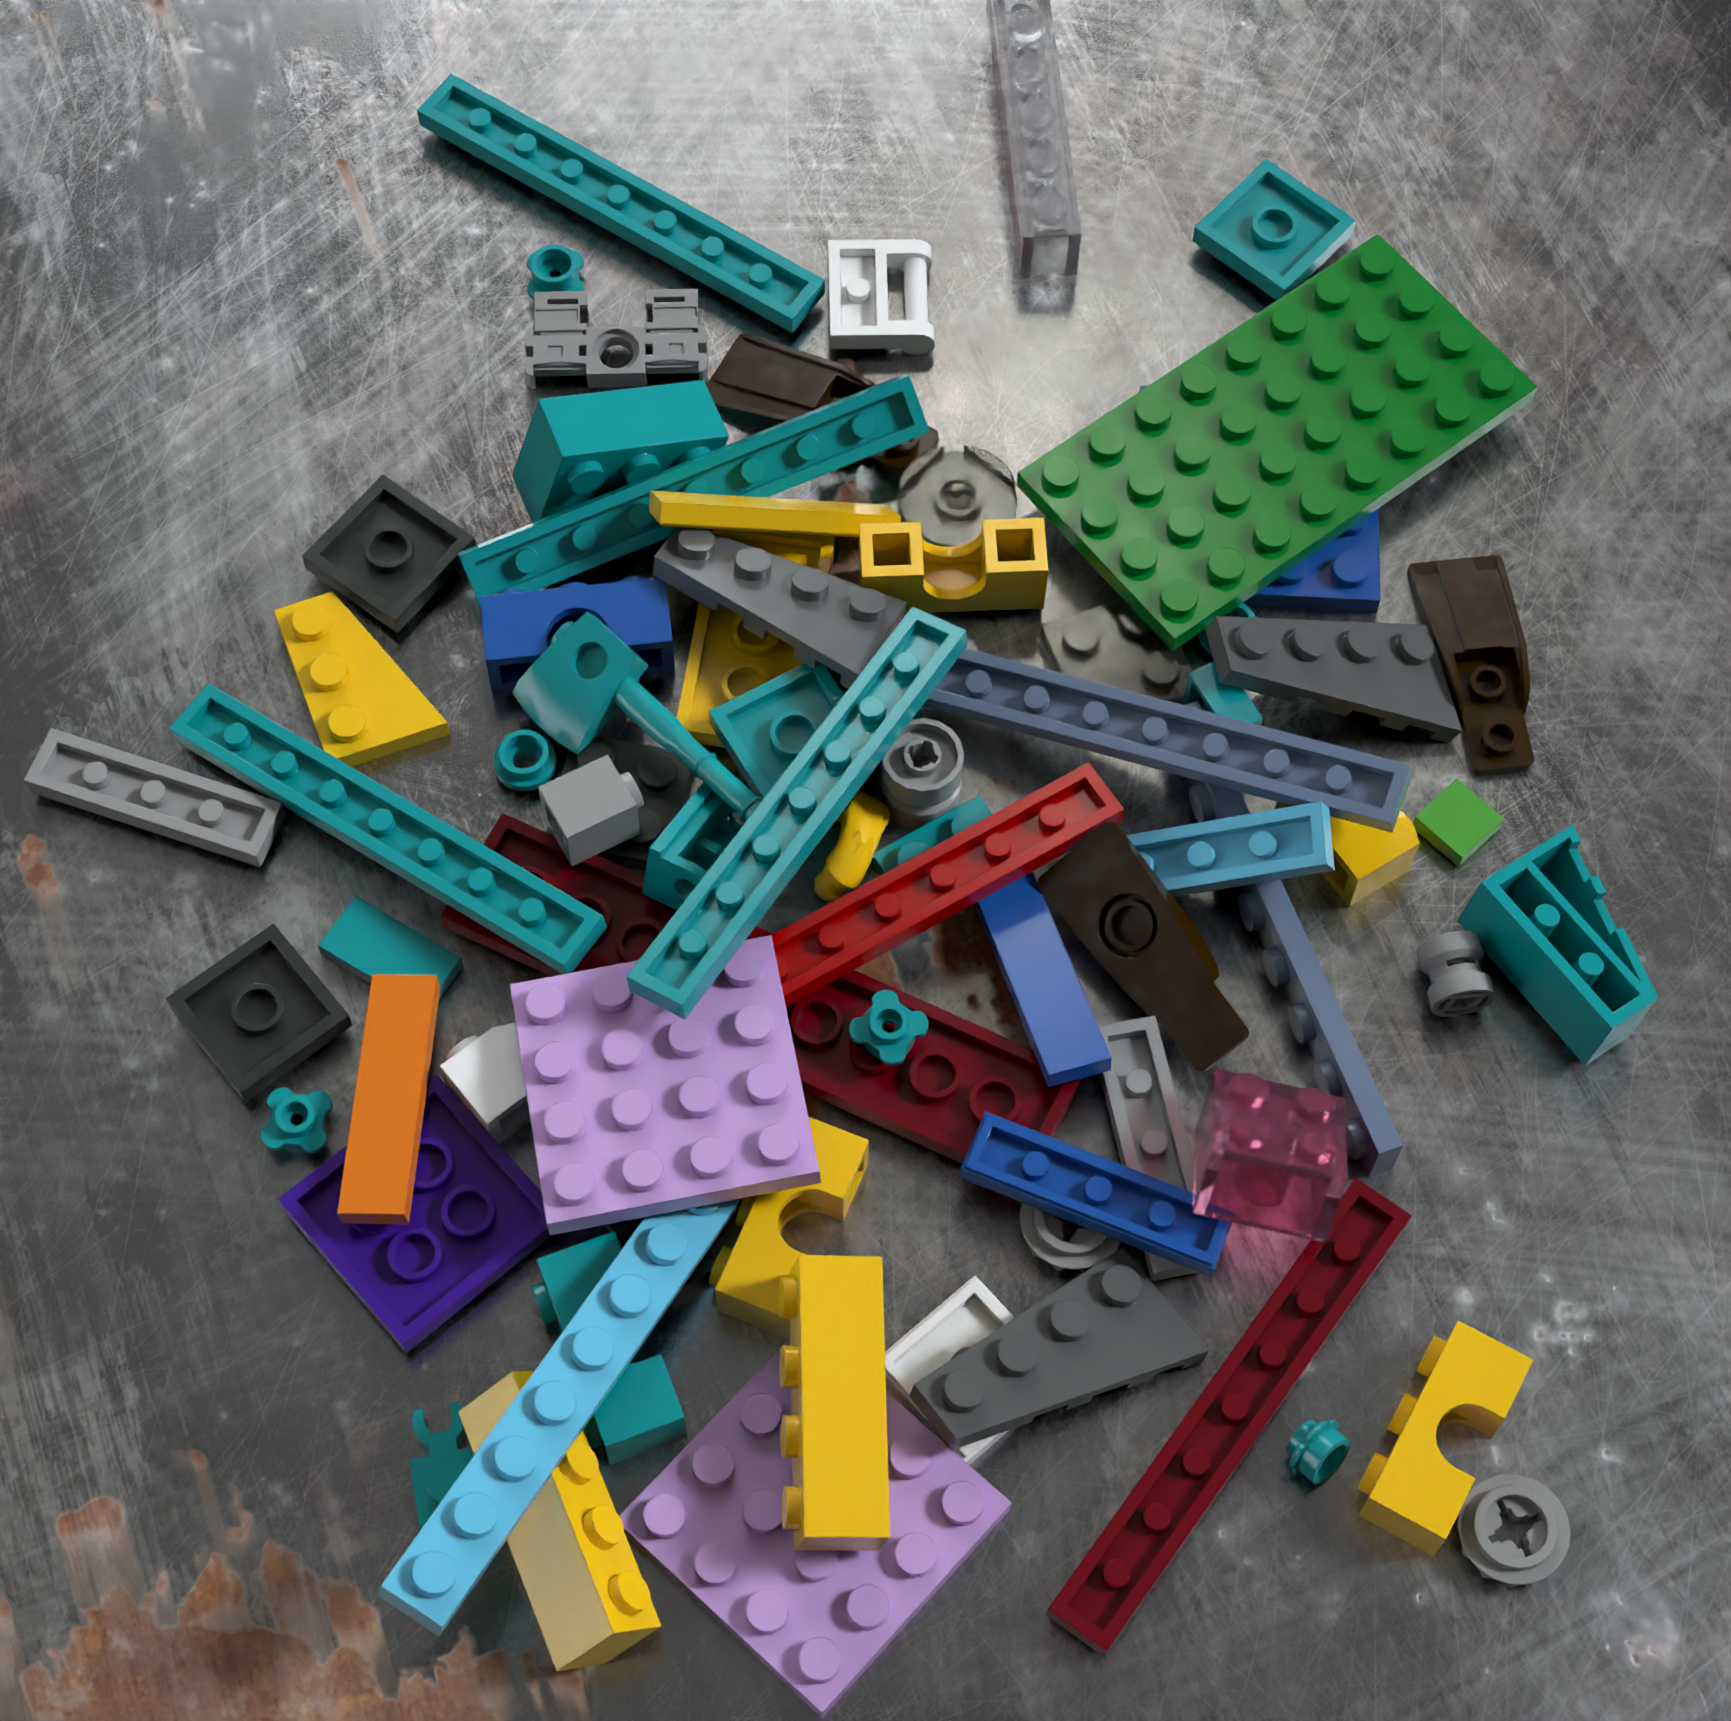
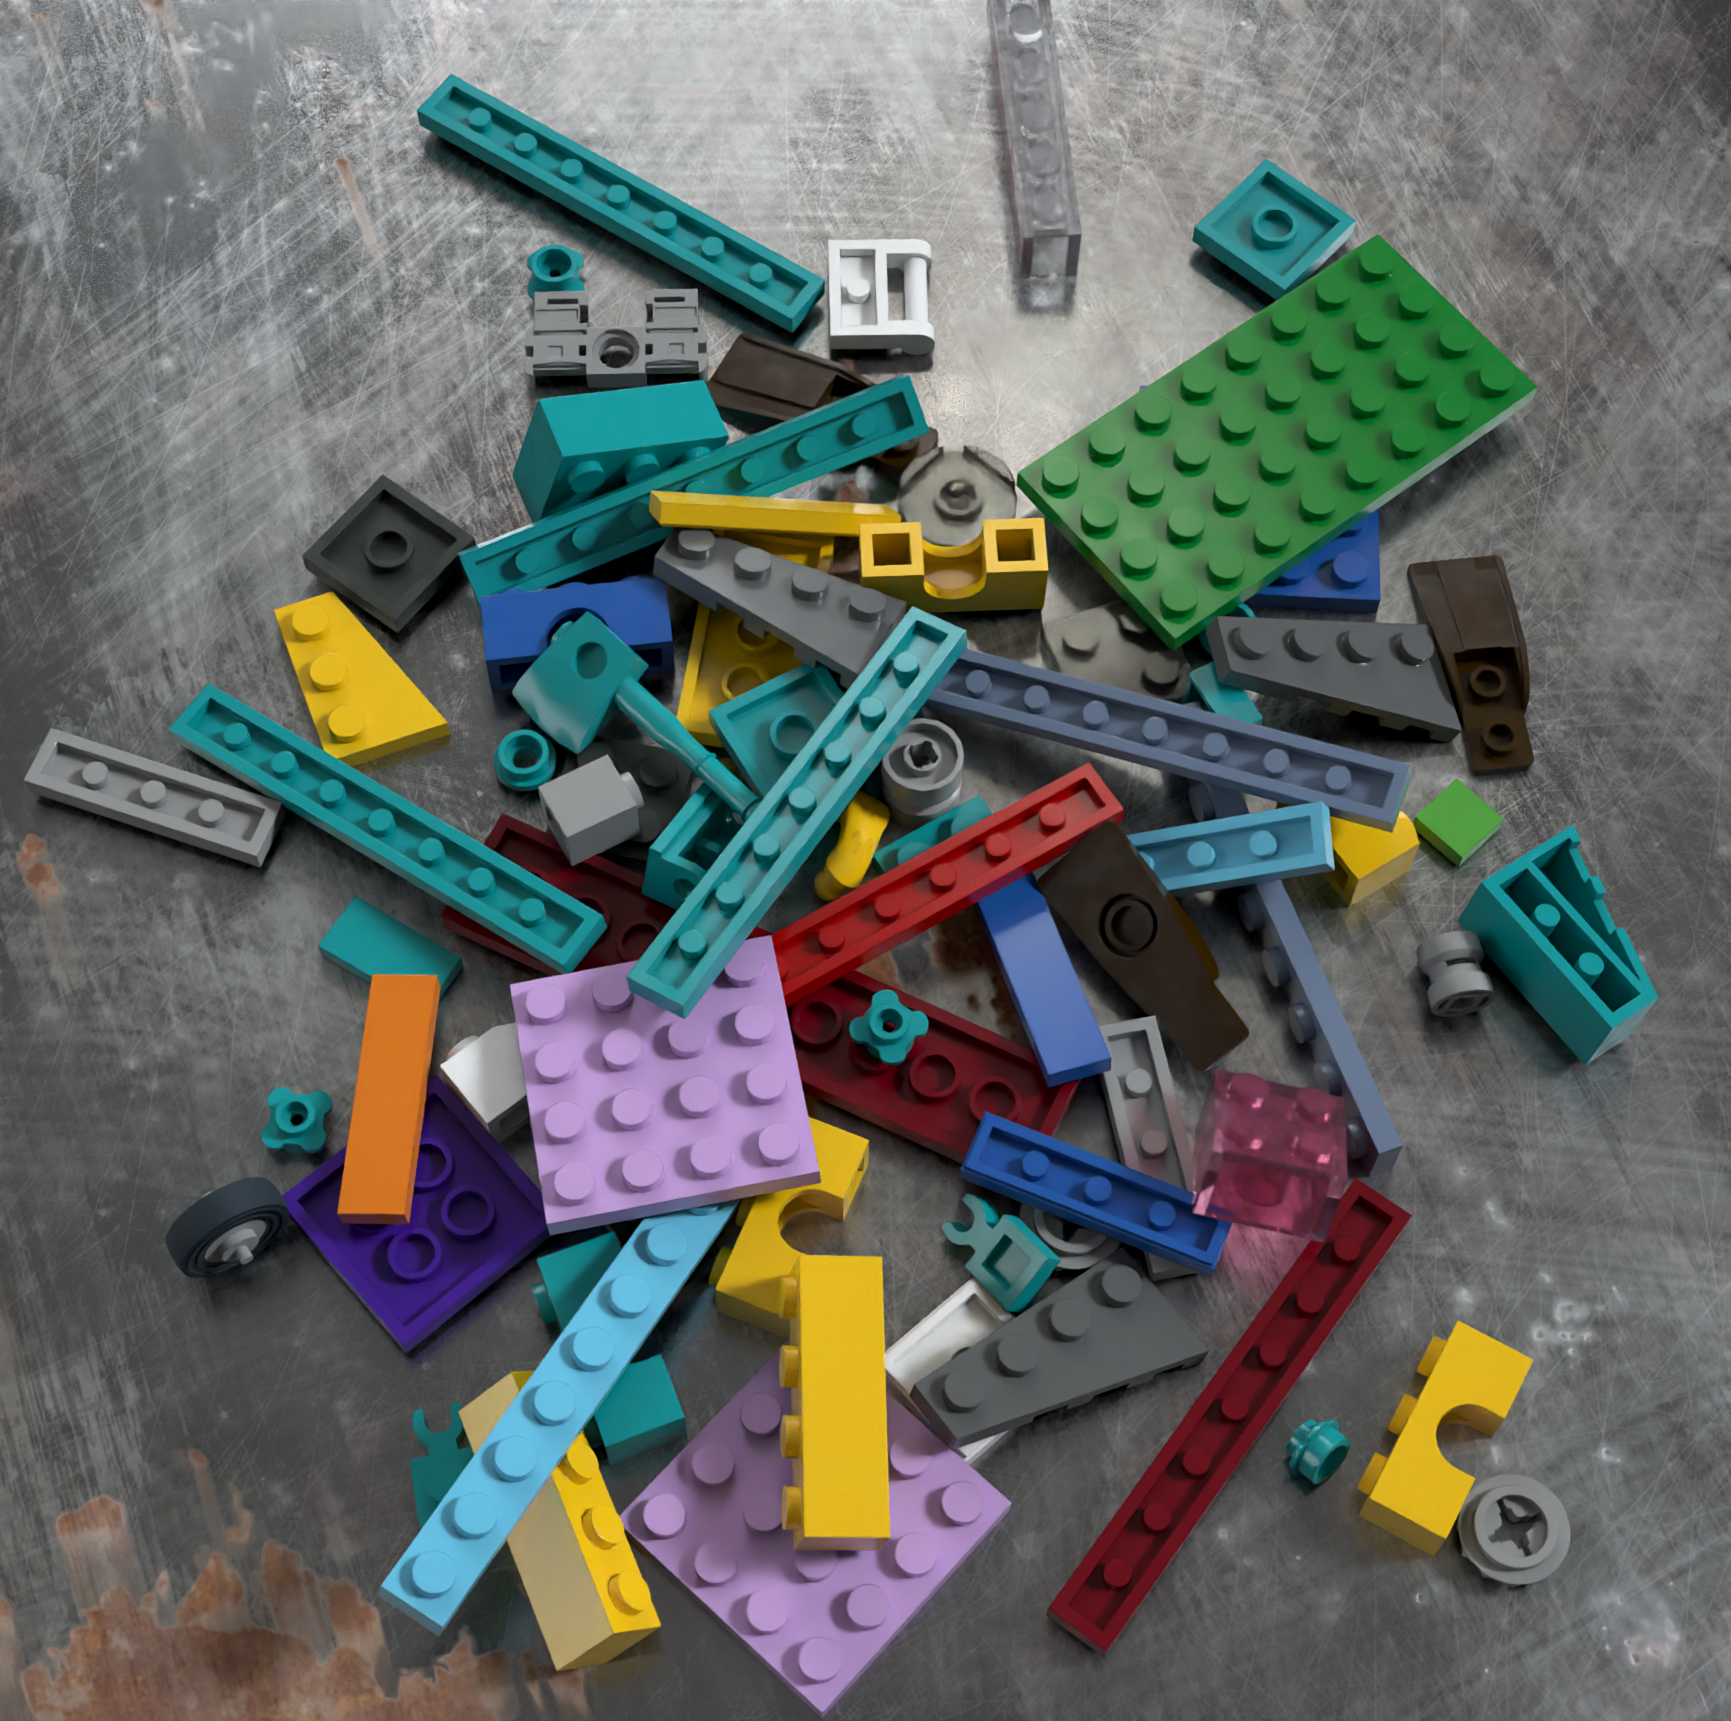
(227, 1227): none -> black wheel
(259, 1012): pearl dark grey plate -> none
(1007, 1255): none -> teal plate

